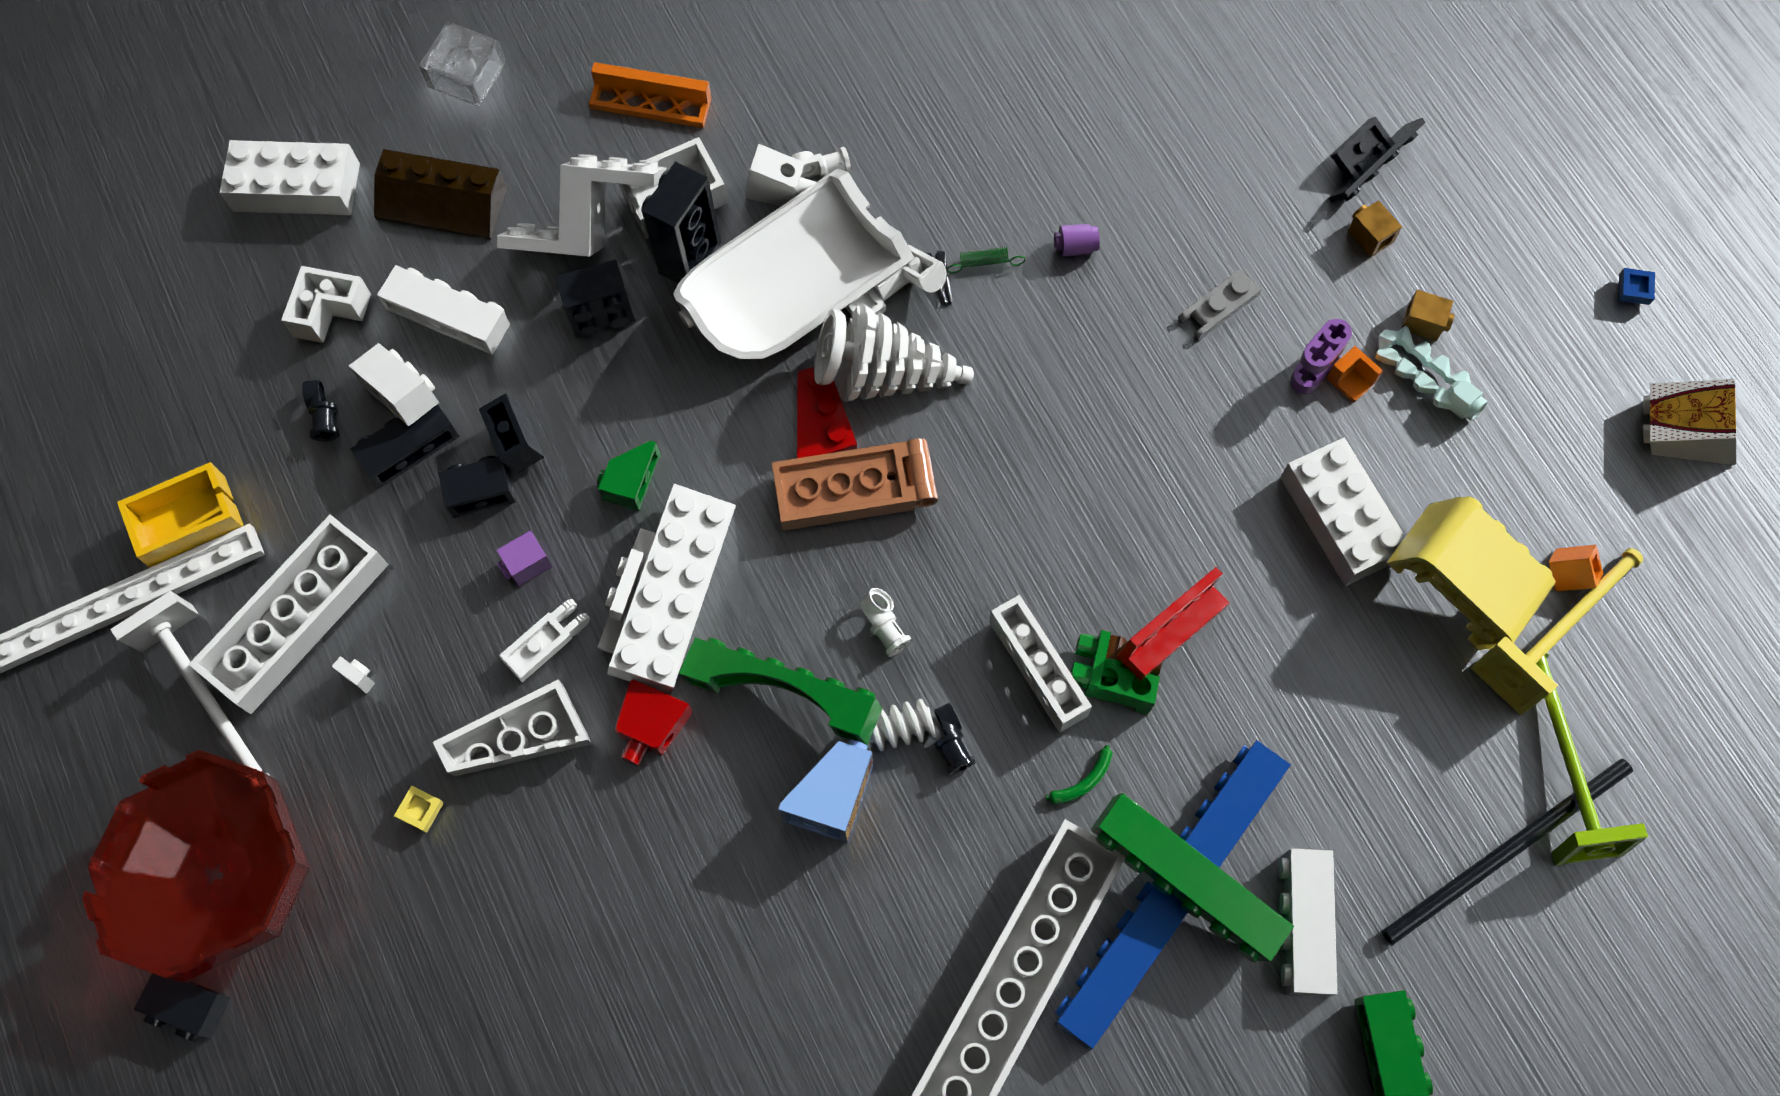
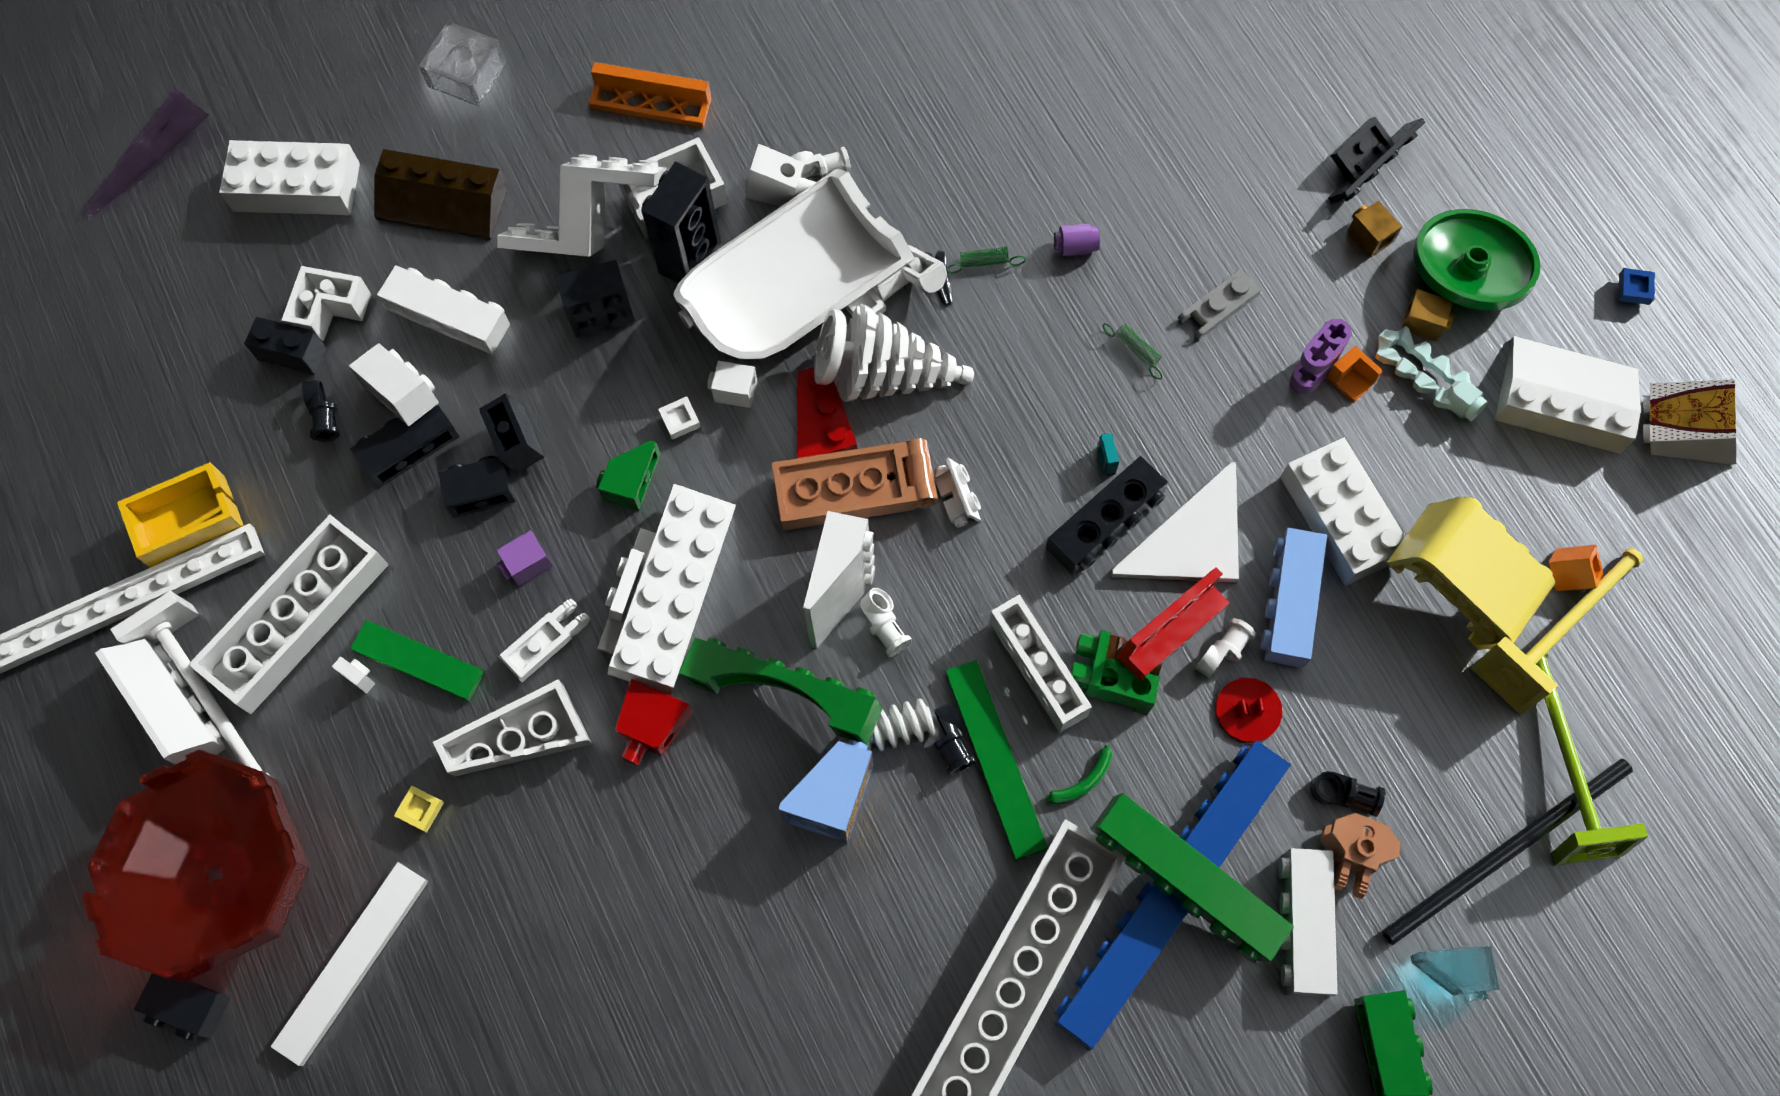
(160, 699): none -> white slope
(164, 130): none -> clear purple wedge
(285, 345): none -> black brick
(349, 965): none -> white tile
(417, 660): none -> green tile
(679, 418): none -> white plate
(733, 384): none -> white brick
(839, 573): none -> white slope
(954, 481): none -> white hinge
(996, 760): none -> green tile
(1108, 454): none -> teal tile
(1123, 335): none -> green piece
(1138, 479): none -> black brick
(1193, 538): none -> white tile
(1228, 647): none -> white connector
(1248, 710): none -> red piece
(1294, 597): none -> light blue brick
(1350, 793): none -> black connector
(1359, 849): none -> nougat hinge
(1461, 970): none -> clear light blue slope
(1476, 259): none -> green dish
(1570, 396): none -> white slope

